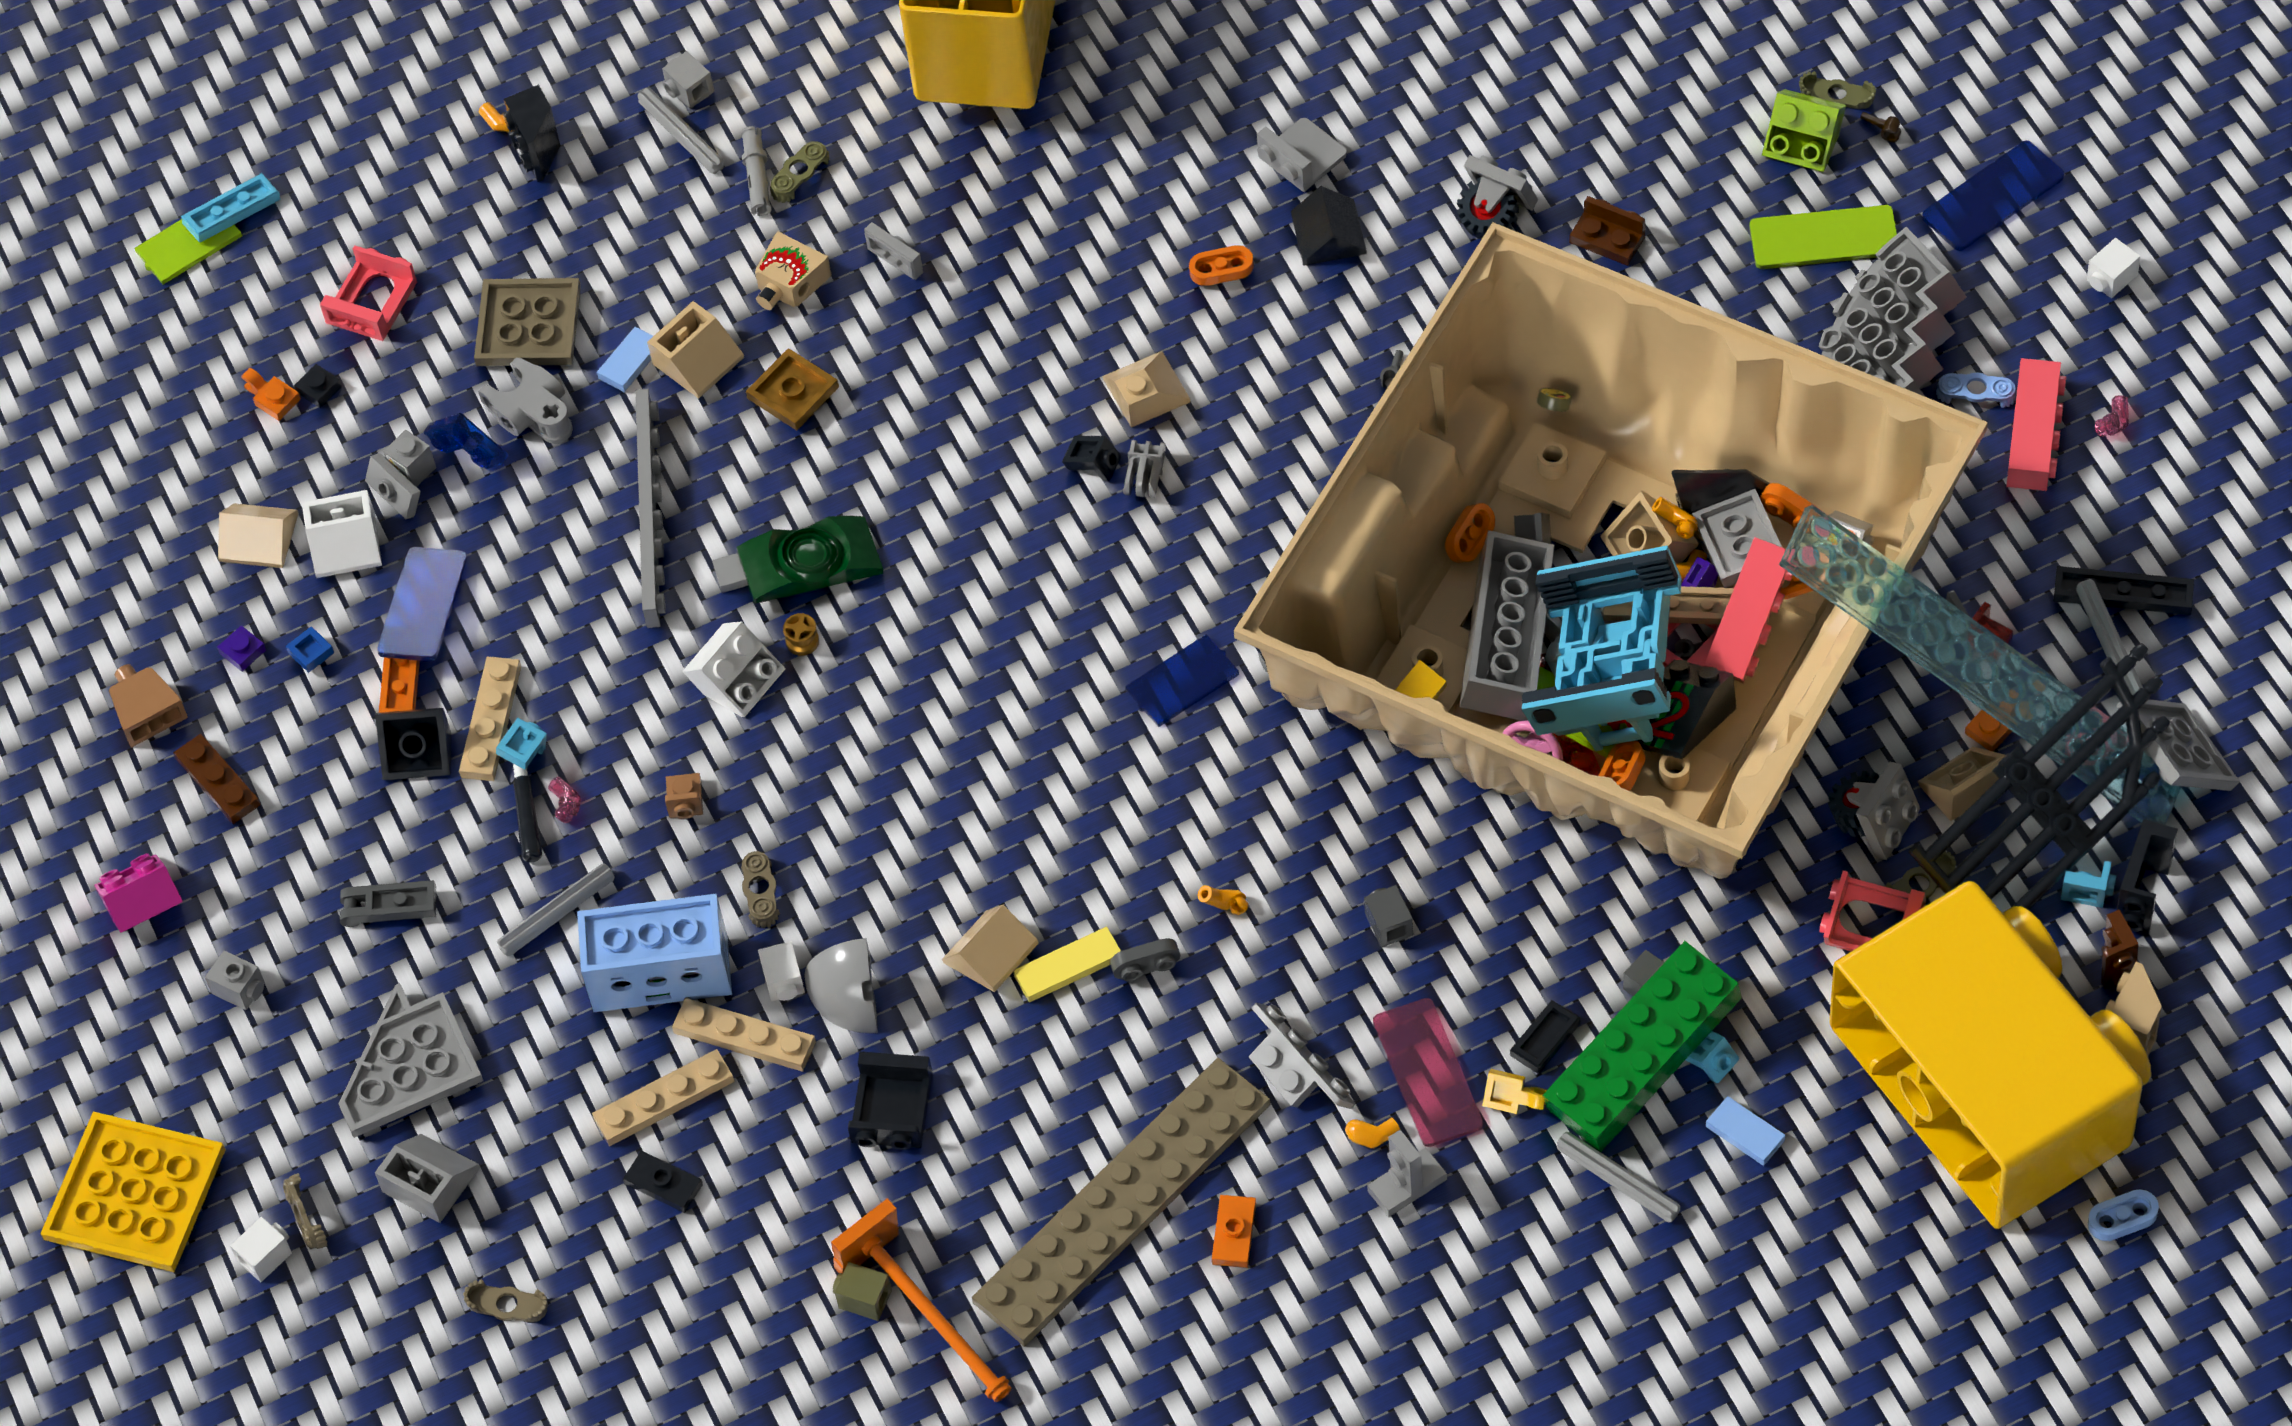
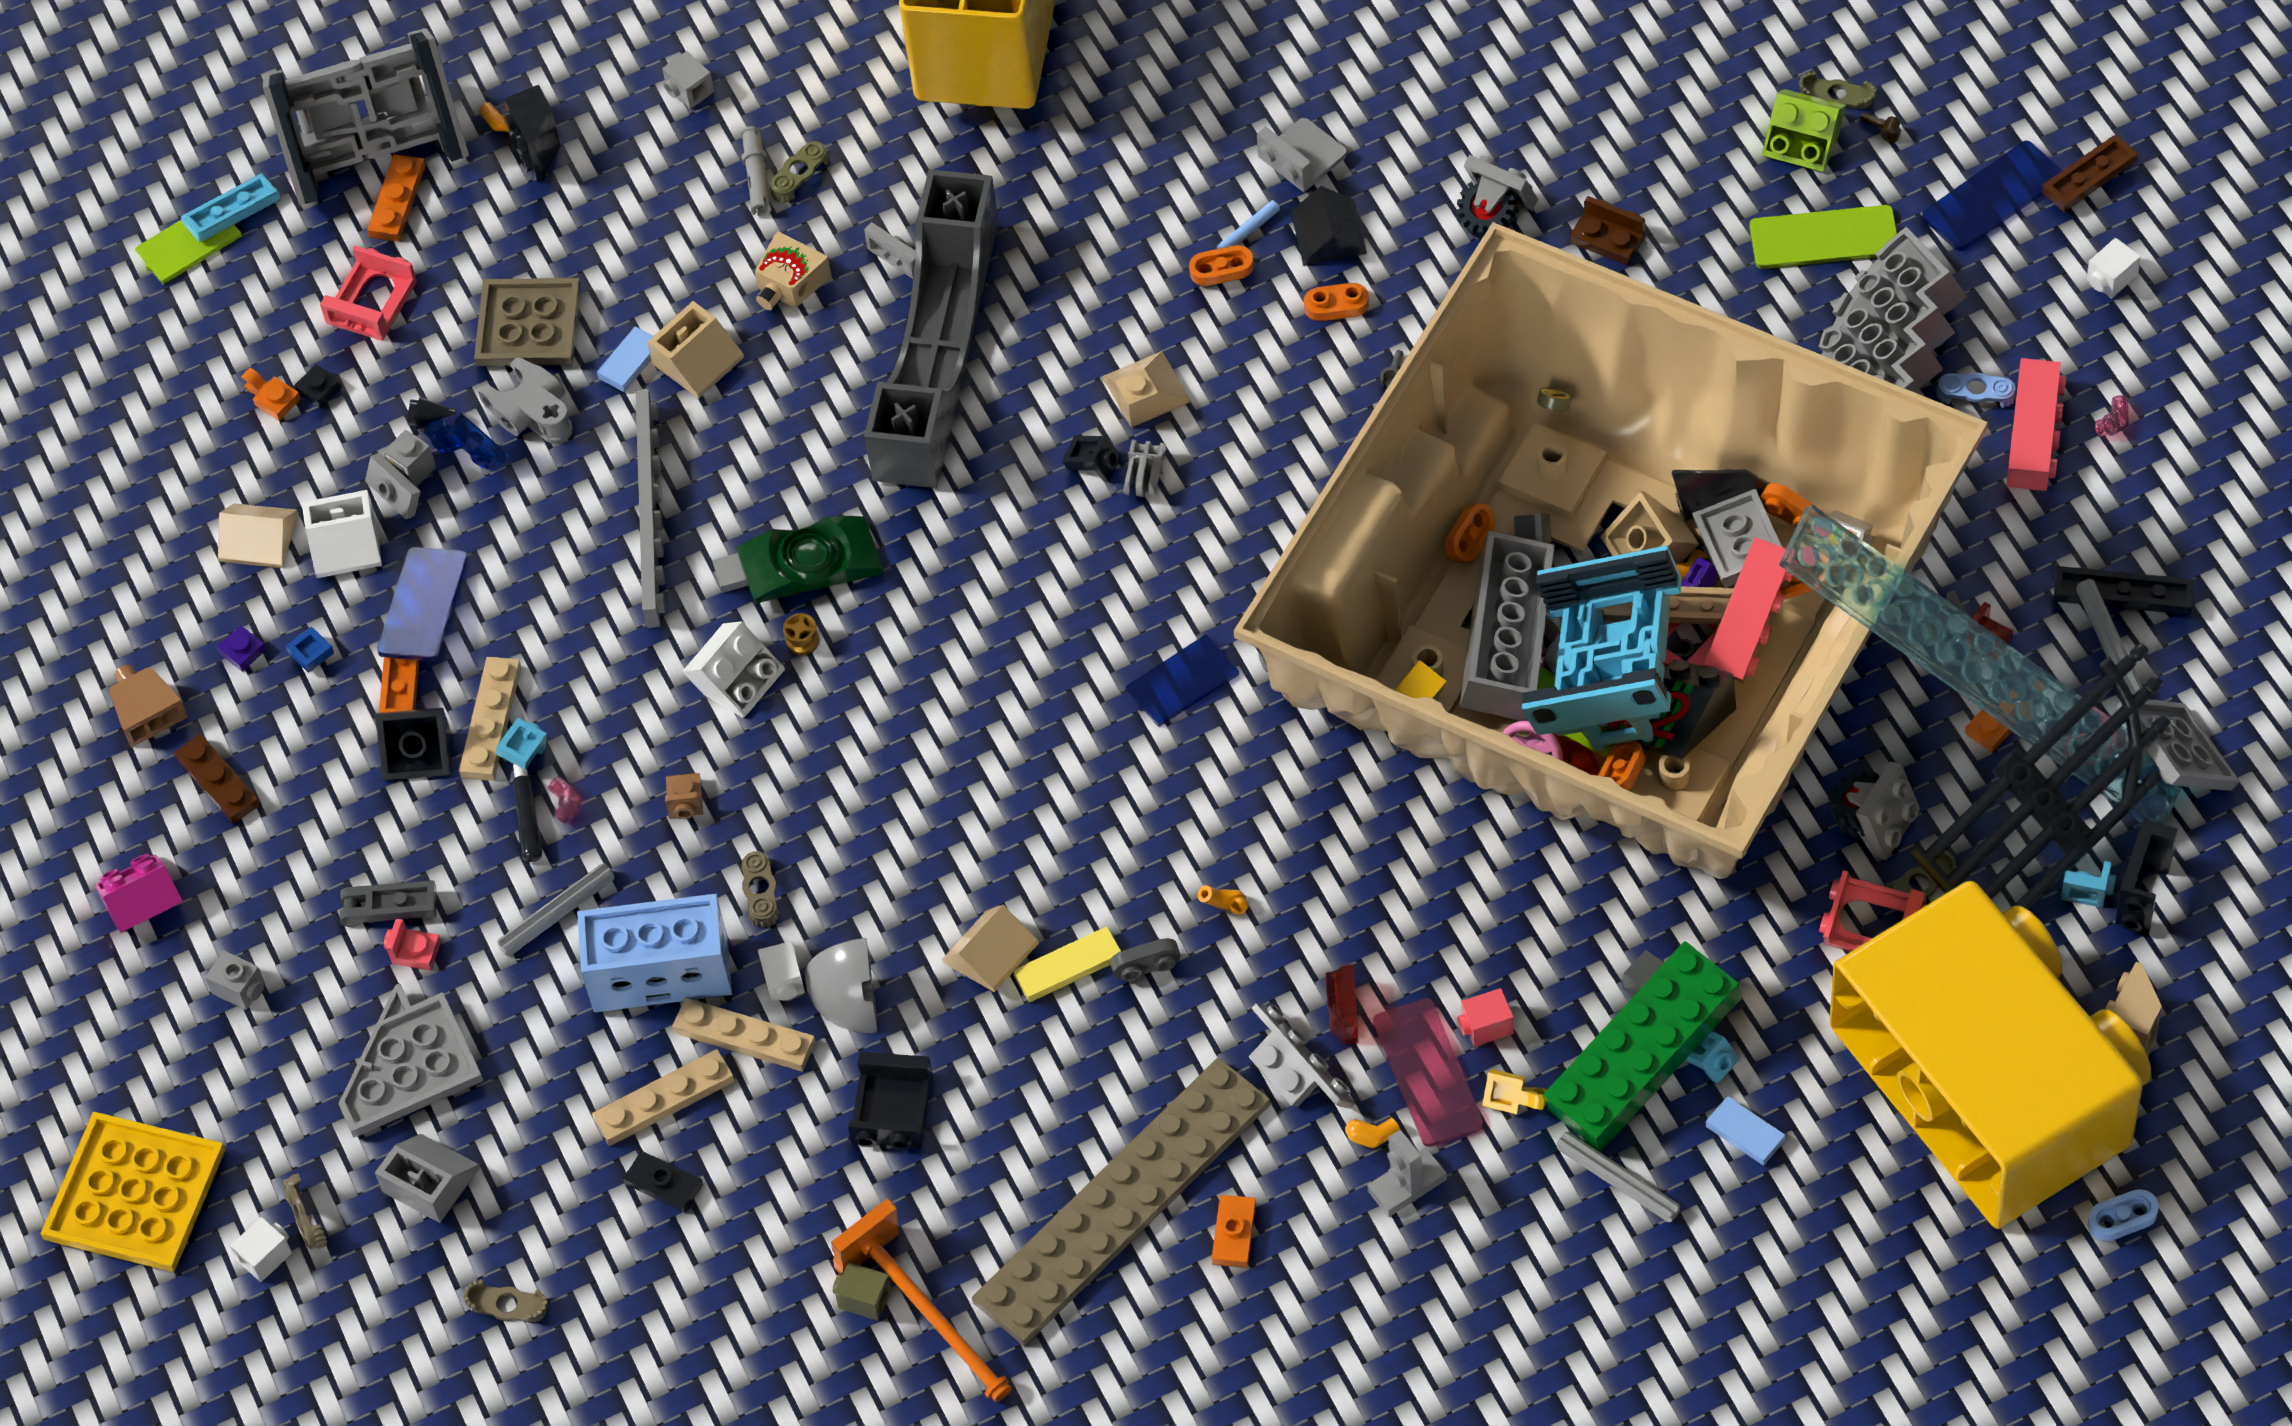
(331, 121): none -> light grey container
(396, 198): none -> orange plate
(411, 947): none -> coral bracket
(424, 411): none -> black cone
(680, 130): light grey axle -> none
(792, 389): pearl gold plate -> none
(952, 257): none -> dark grey arch
(1250, 225): none -> light blue piece
(1336, 302): none -> orange plate
(1342, 1004): none -> clear red slope
(1388, 915): dark grey brick -> none
(1486, 1017): none -> coral brick
(1545, 1036): black tile -> none
(1684, 521): light orange arm -> none
(1961, 781): tan slope -> none
(2089, 173): none -> reddish brown plate
(2119, 949): reddish brown bracket -> none

